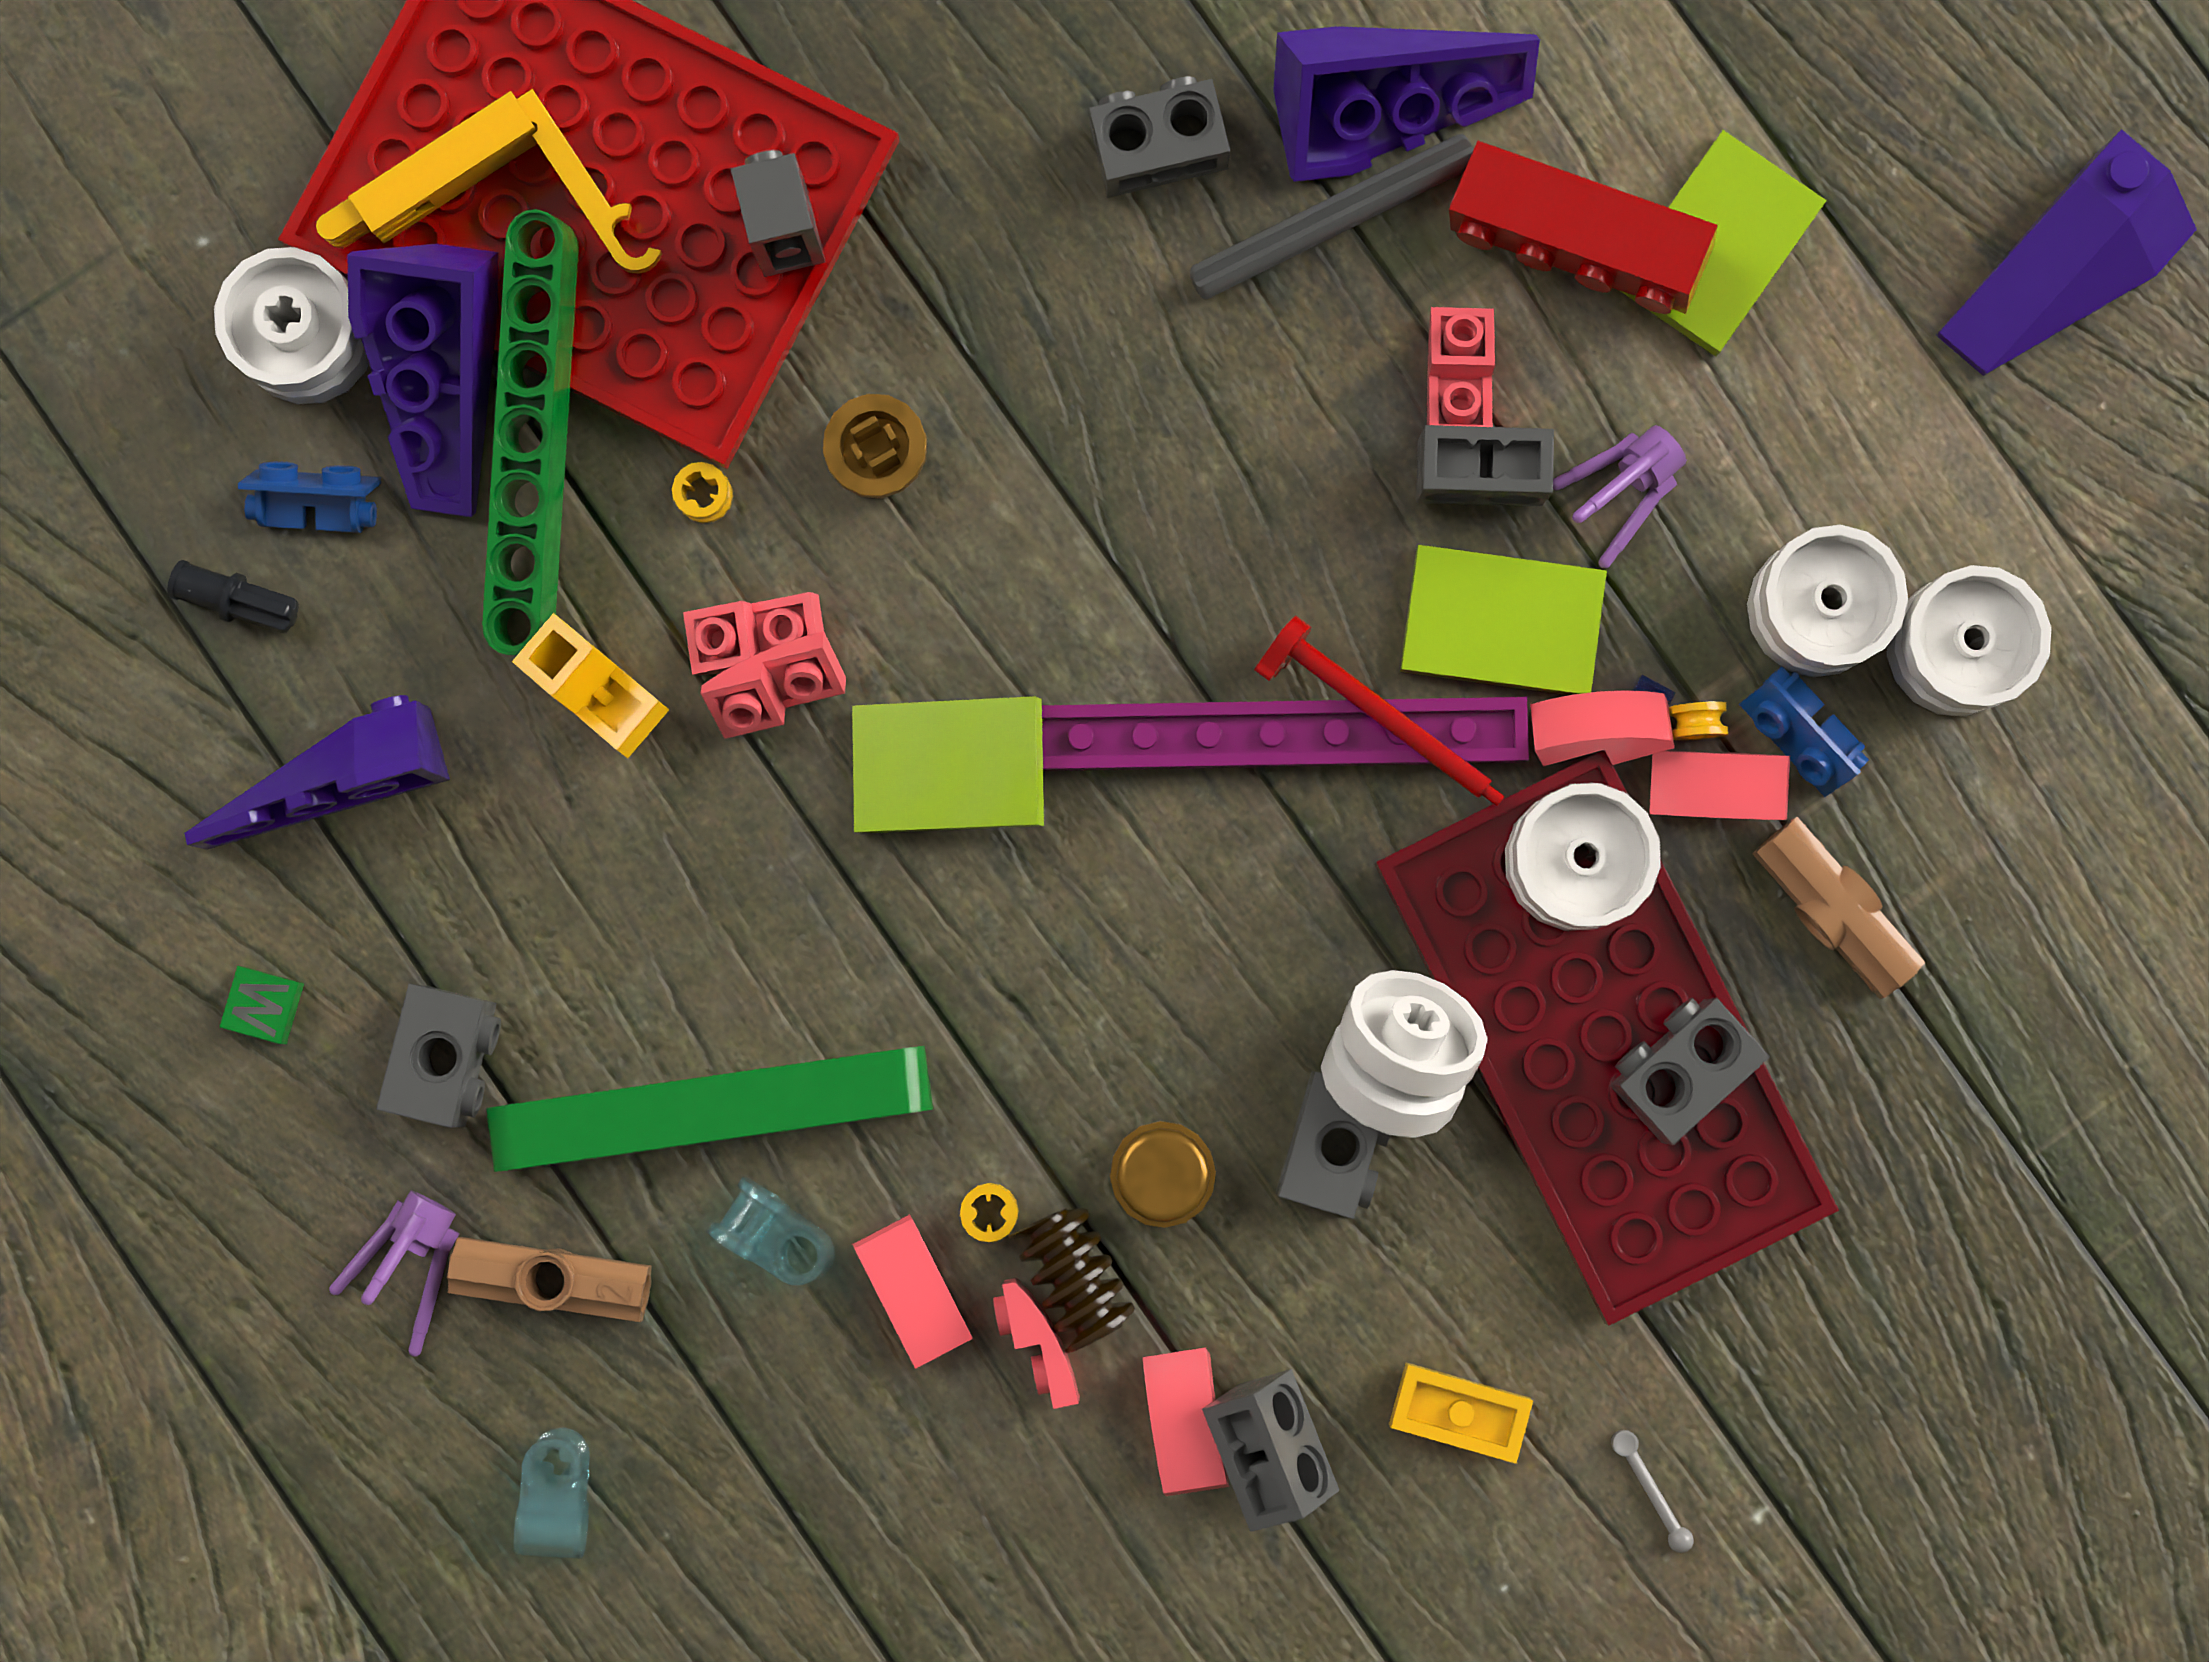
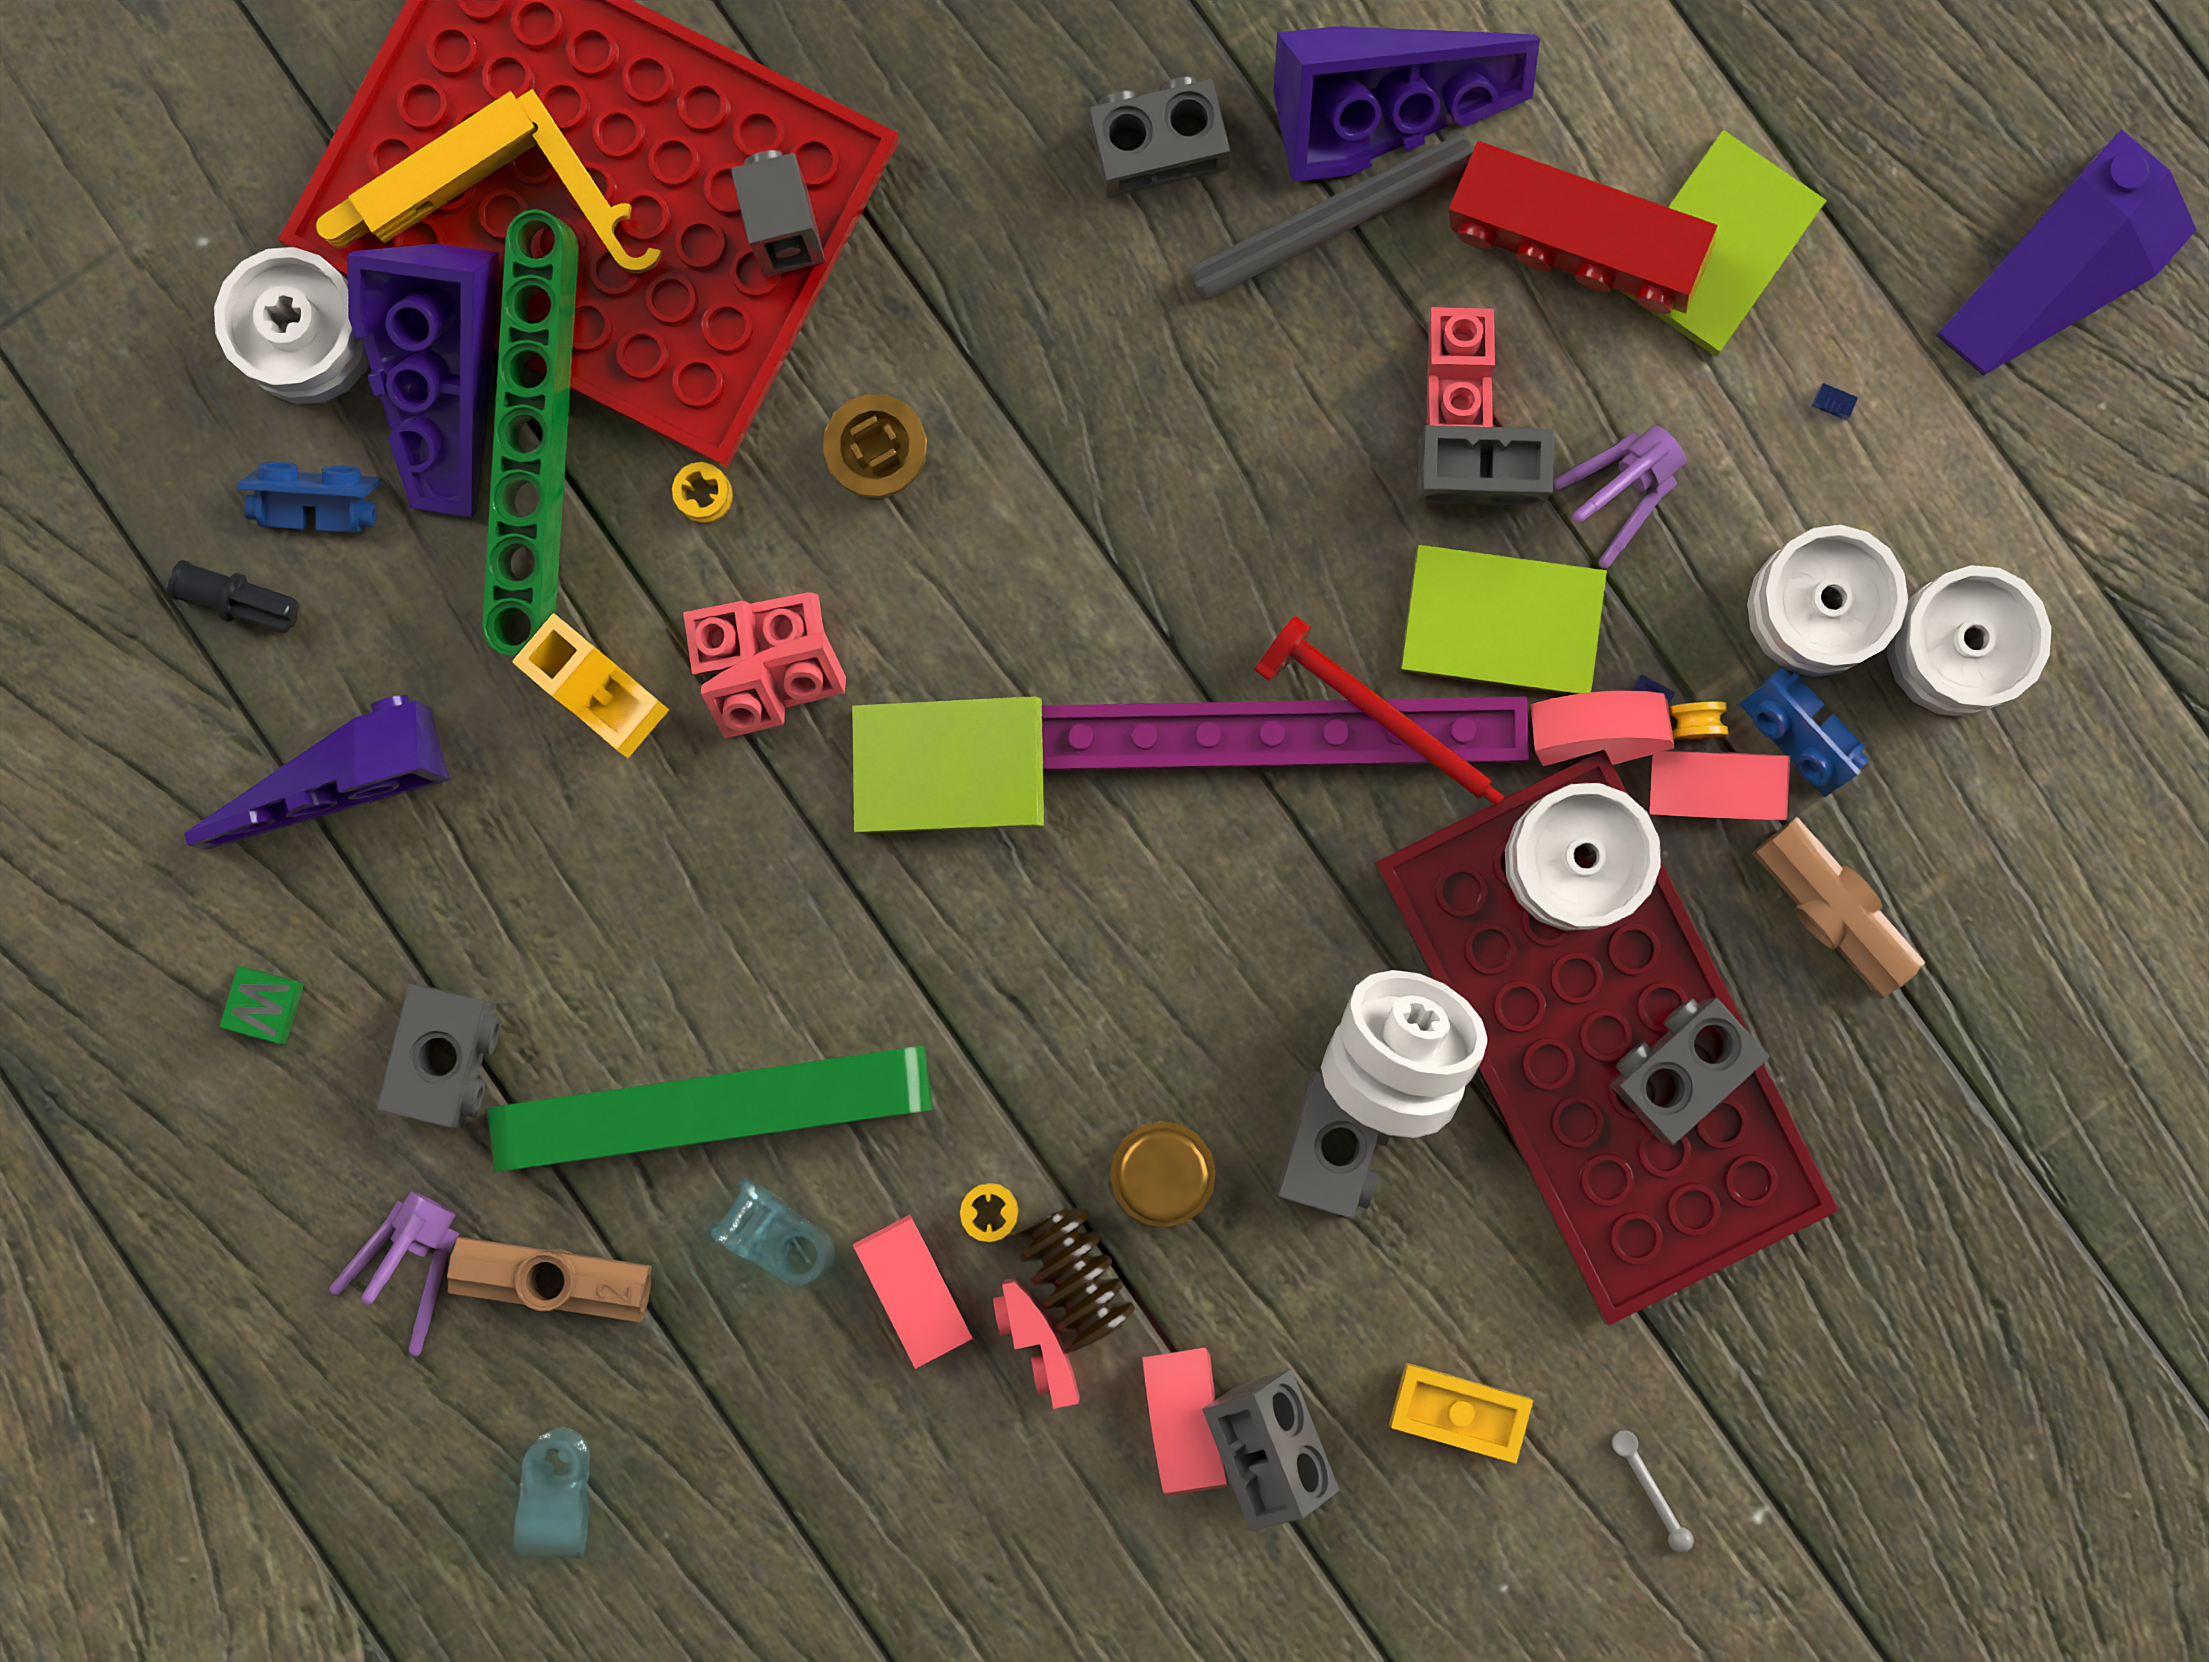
(1834, 401): none -> clear blue piece

